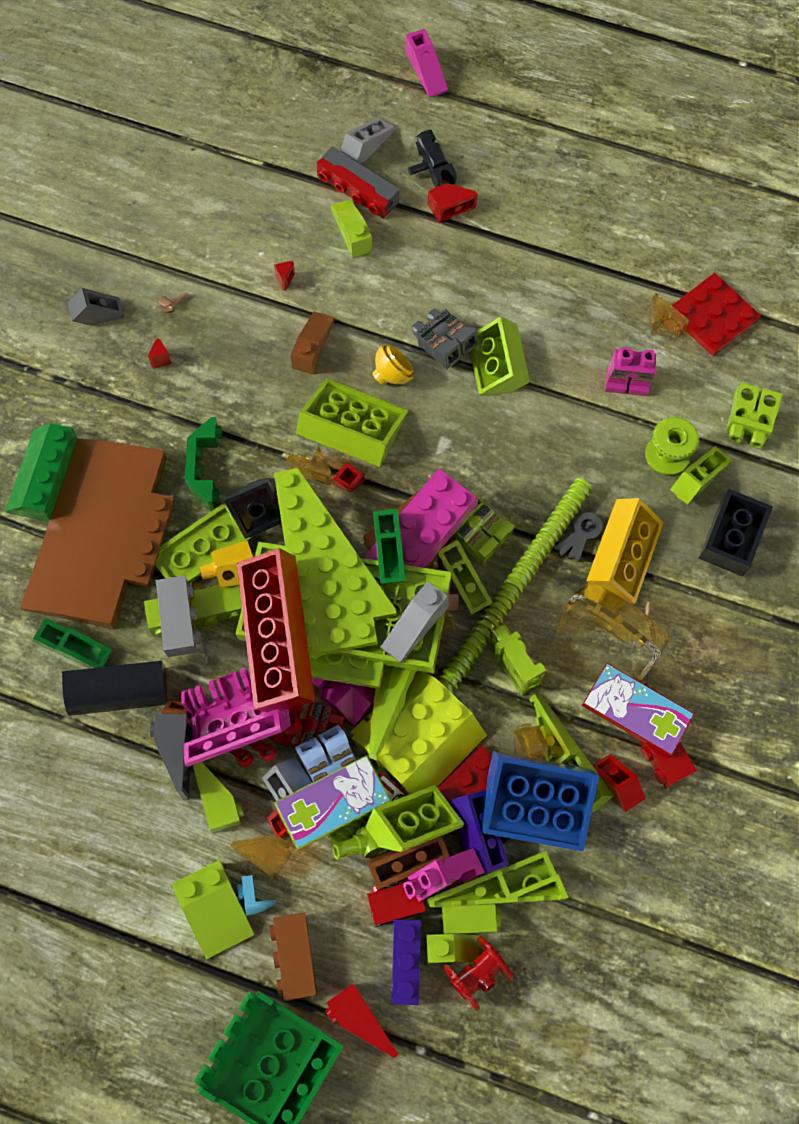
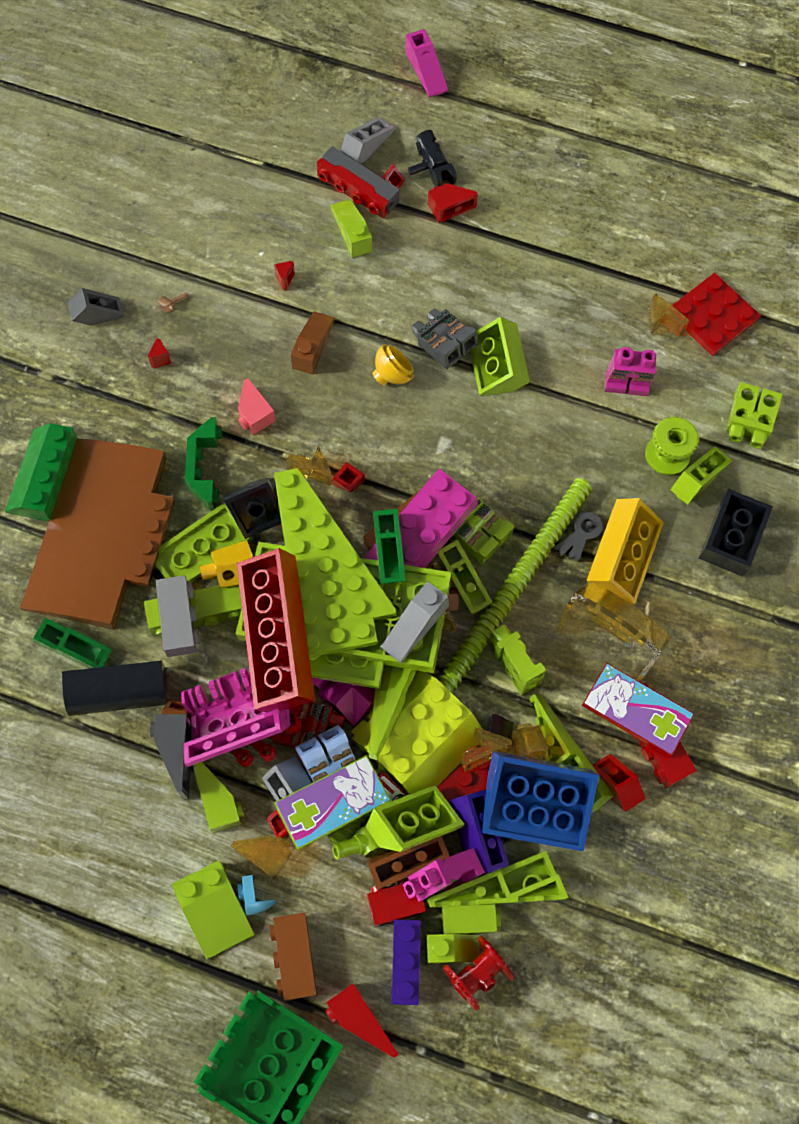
(254, 409): none -> coral slope
(351, 422): lime slope -> none
(393, 176): none -> red slope
(488, 743): none -> clear yellow slope
(500, 726): none -> black slope

